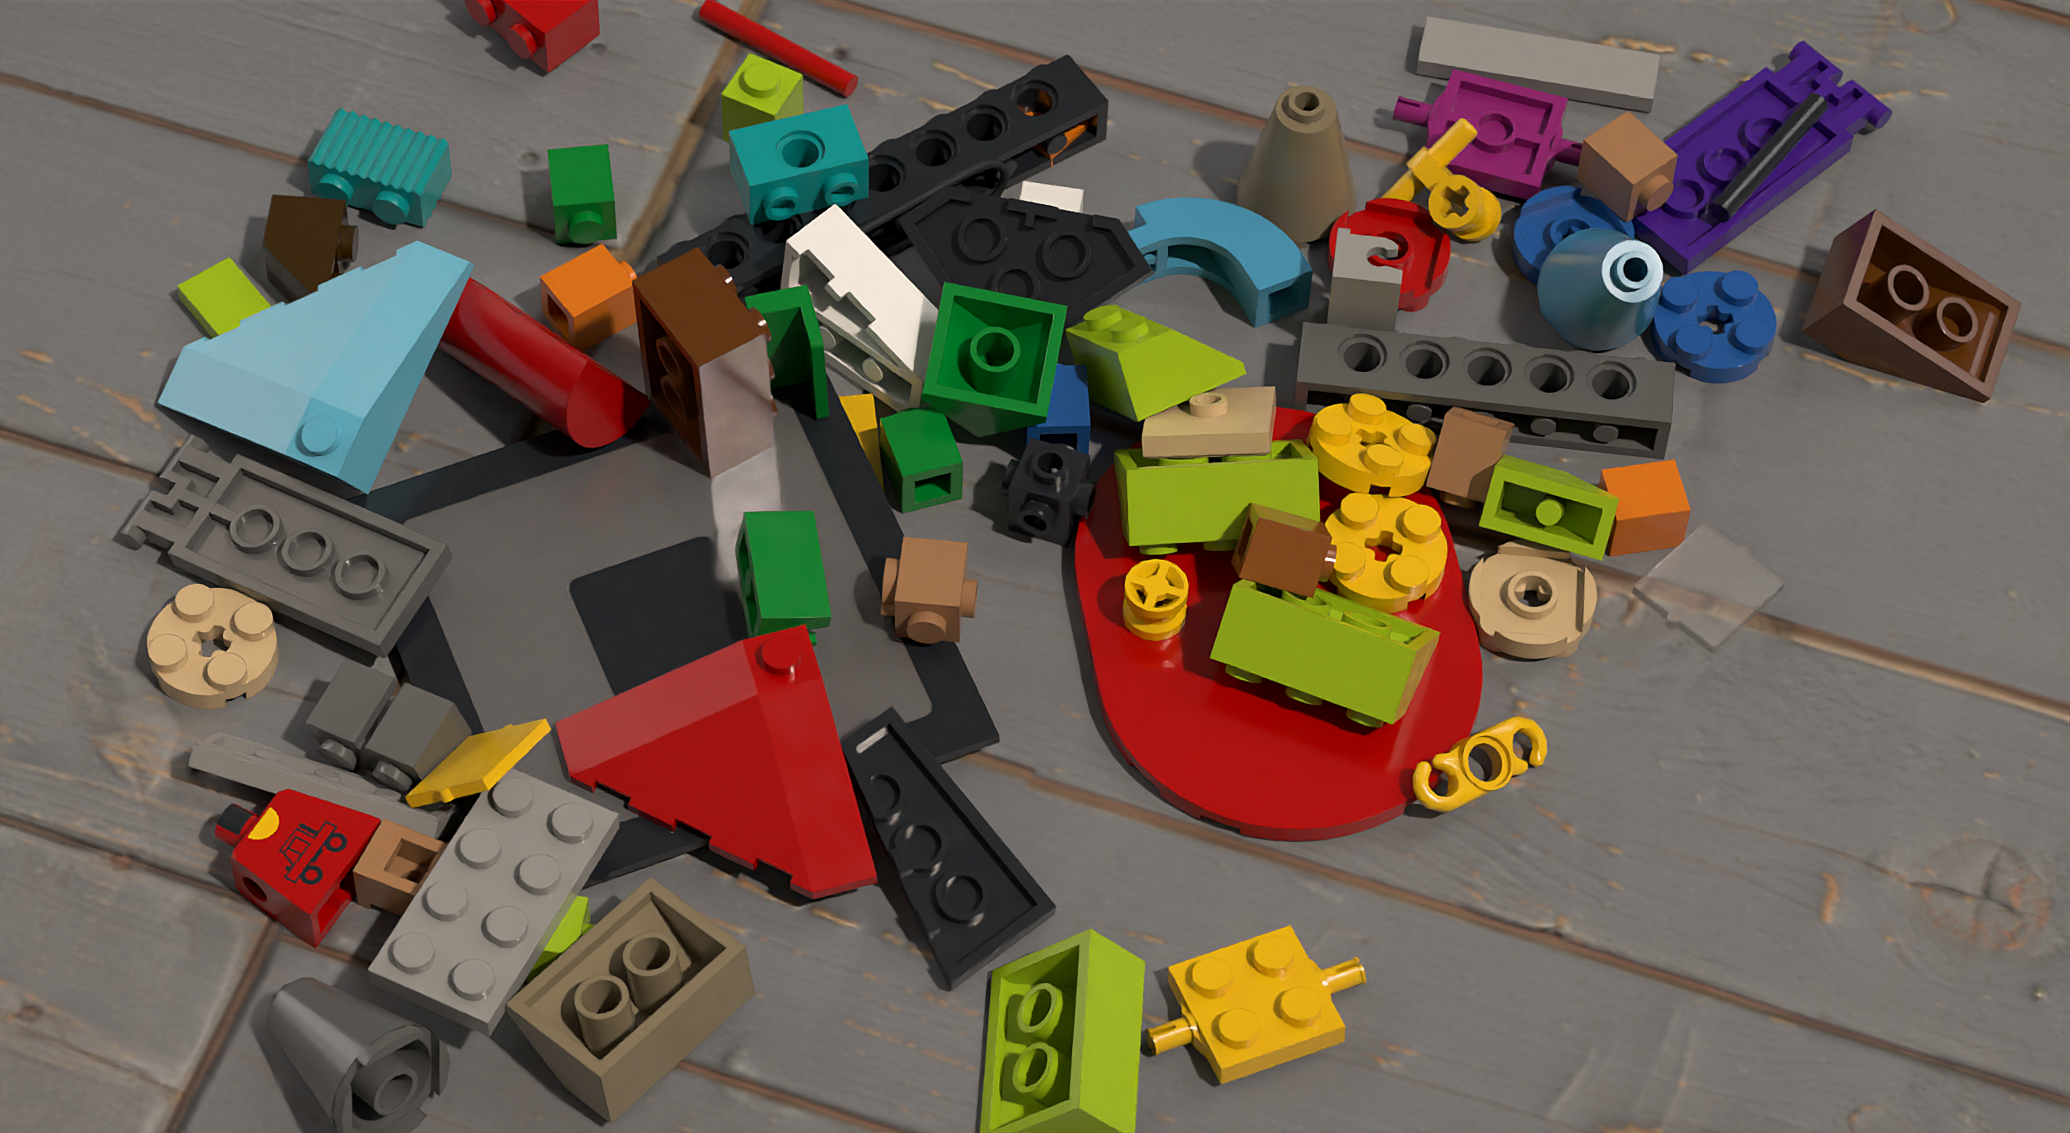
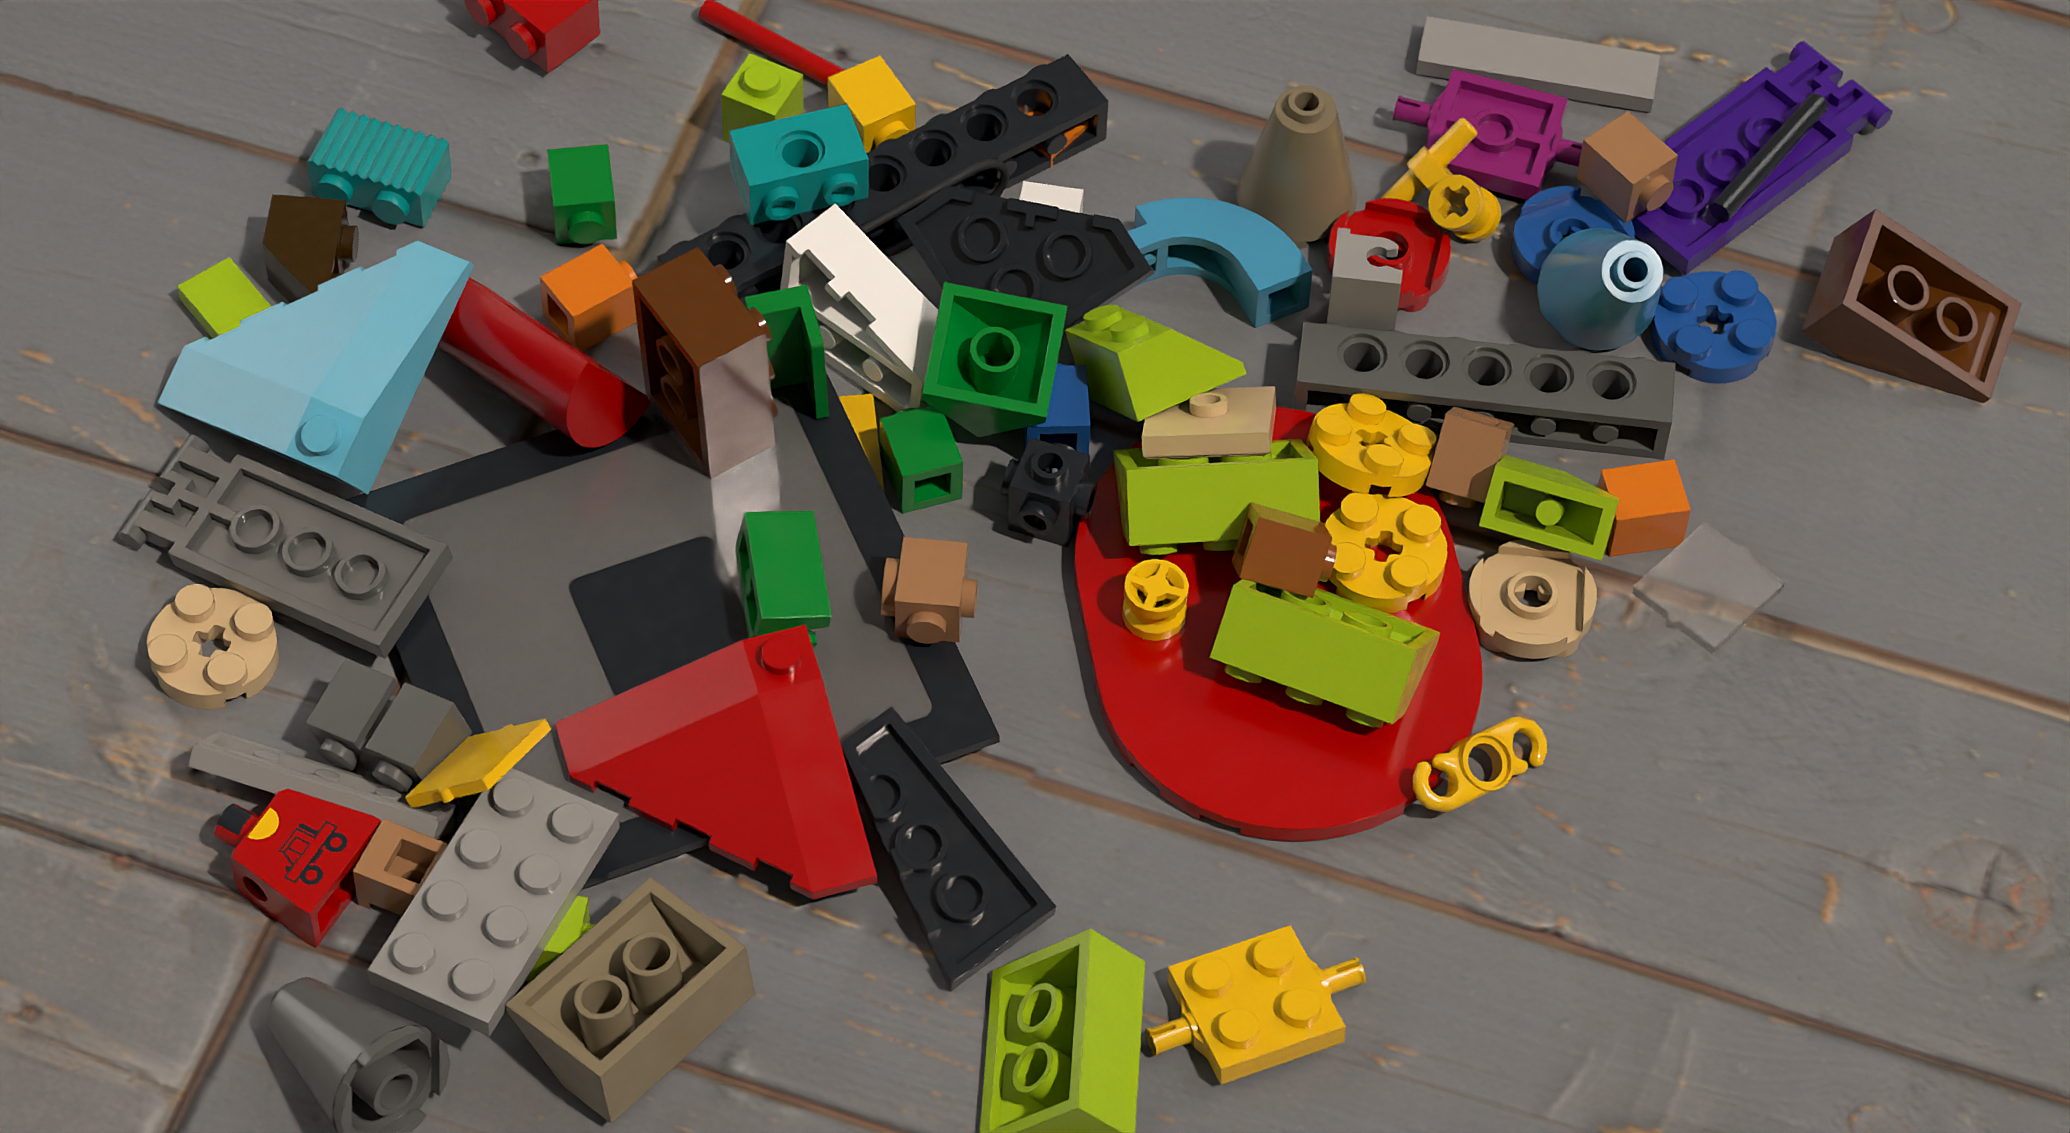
(875, 100): none -> yellow brick

